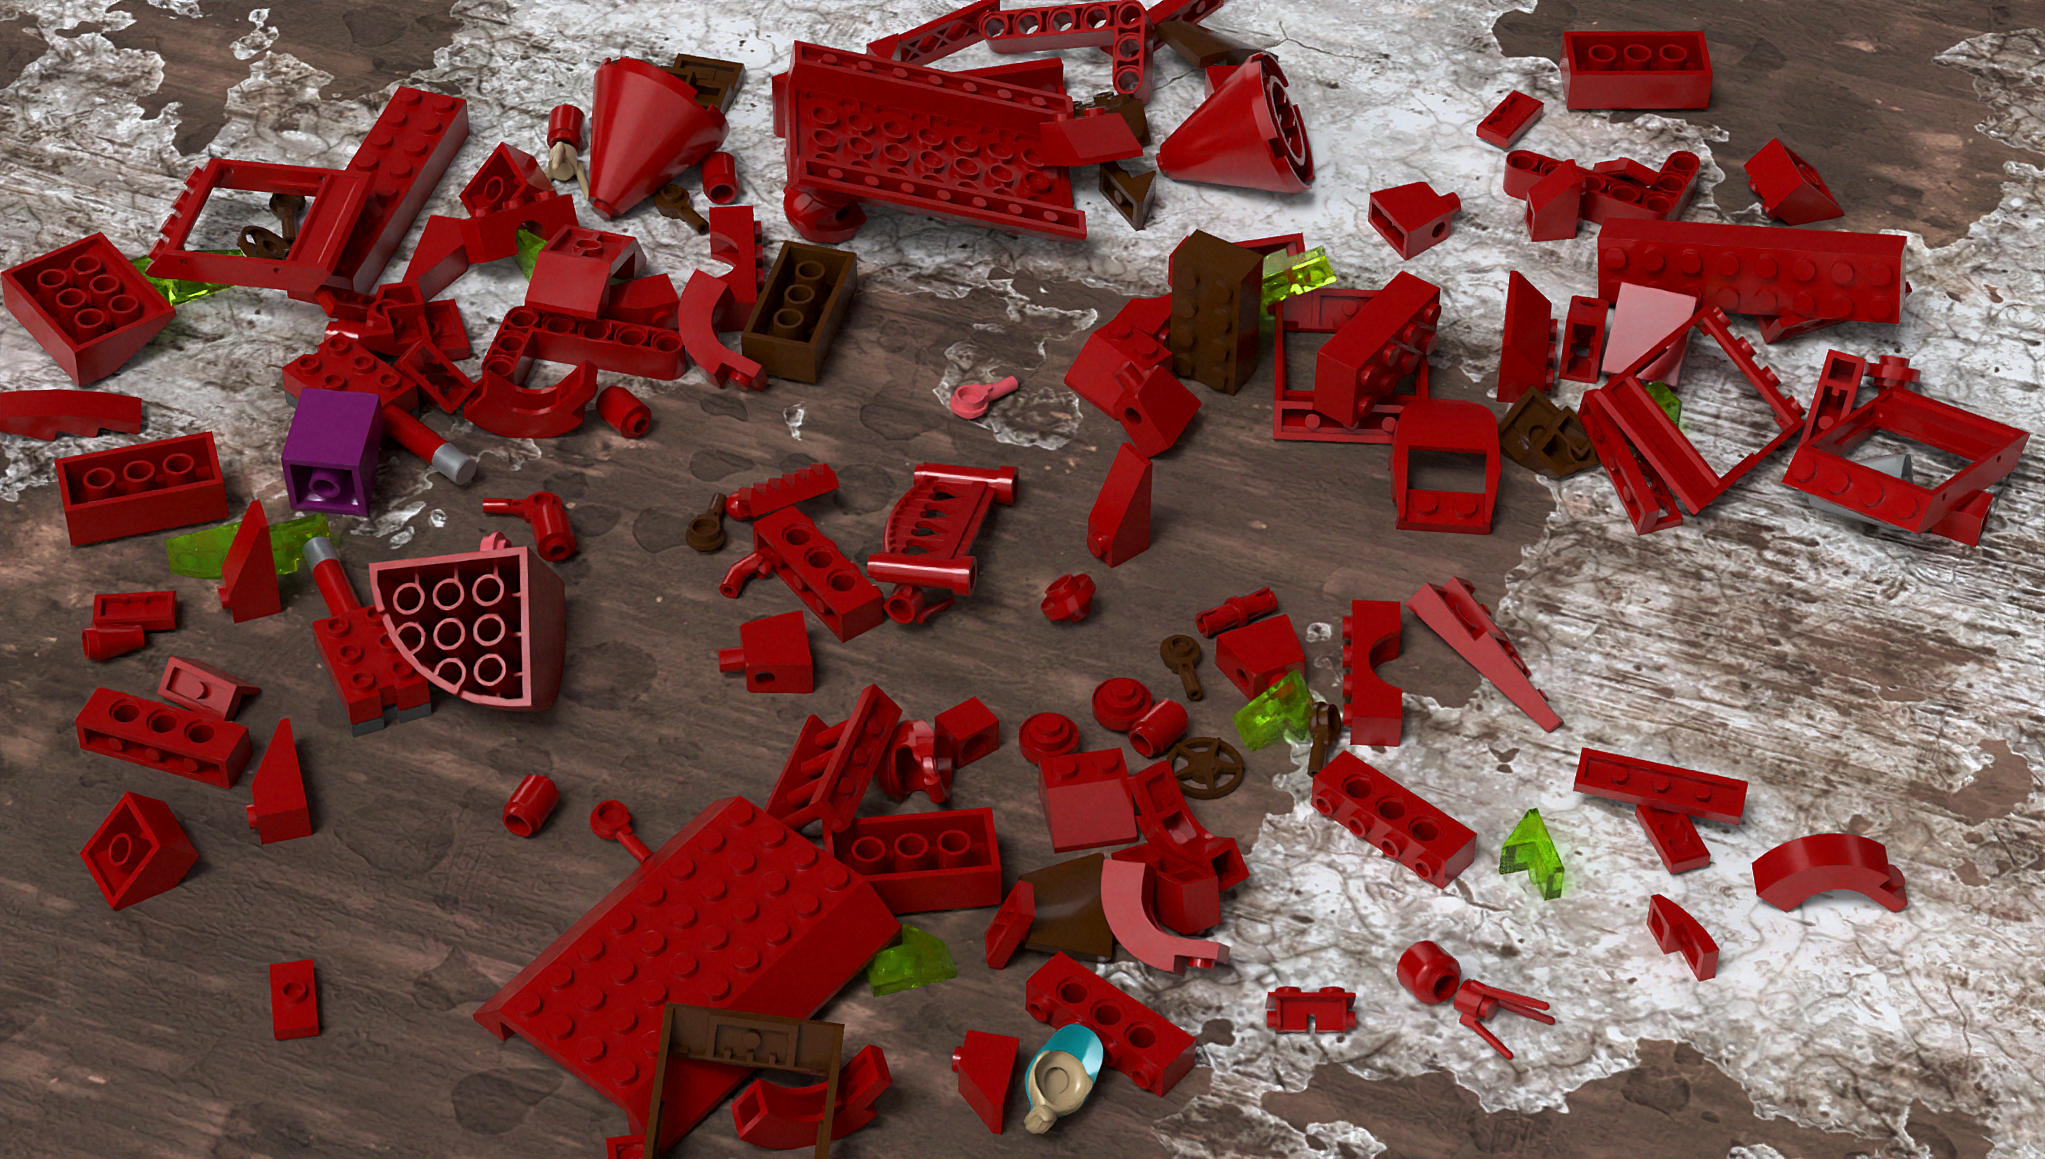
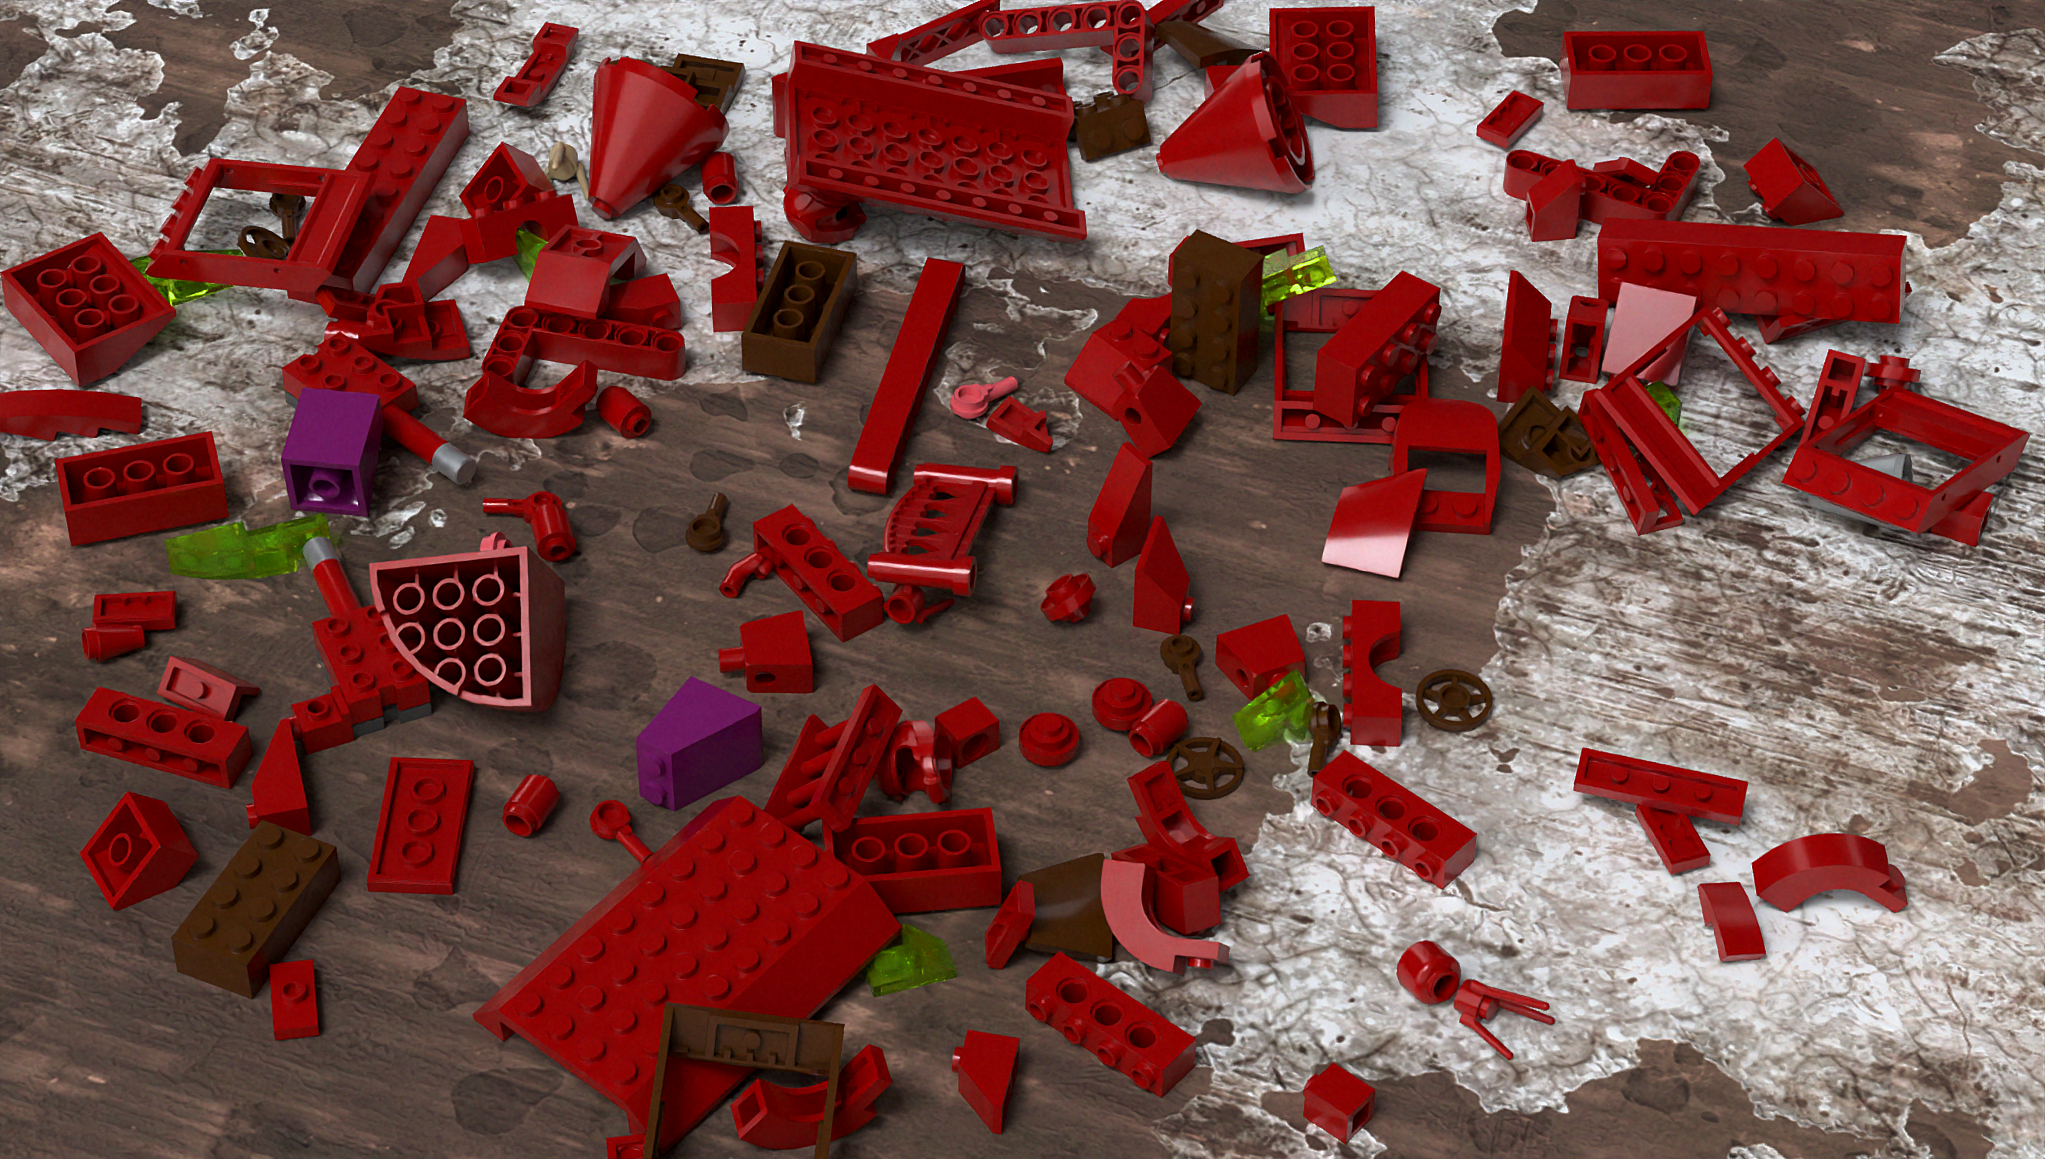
(249, 570): red slope -> none
(256, 909): none -> reddish brown brick
(322, 722): none -> red brick
(421, 826): none -> red tile
(433, 375): red torso -> none
(543, 68): none -> red slope
(566, 126): red brick -> none
(698, 745): none -> magenta slope
(699, 320): red arch -> none
(781, 492): red gear -> none
(906, 377): none -> red beam
(1021, 425): none -> red slope
(1062, 1076): tan hair -> none
(1087, 138): red slope -> none
(1087, 800): red slope -> none
(1128, 195): reddish brown slope -> none
(1161, 584): none -> red slope
(1236, 612): red pin -> none
(1327, 1006): red hinge -> none
(1328, 62): none -> red slope
(1338, 1102): none -> red brick
(1375, 524): none -> red slope
(1412, 217): red torso -> none
(1453, 700): none -> reddish brown wheel
(1474, 635): red wedge -> none
(1533, 850): clear neon green slope -> none
(1679, 931): red slope -> none
(1733, 921): none -> red slope

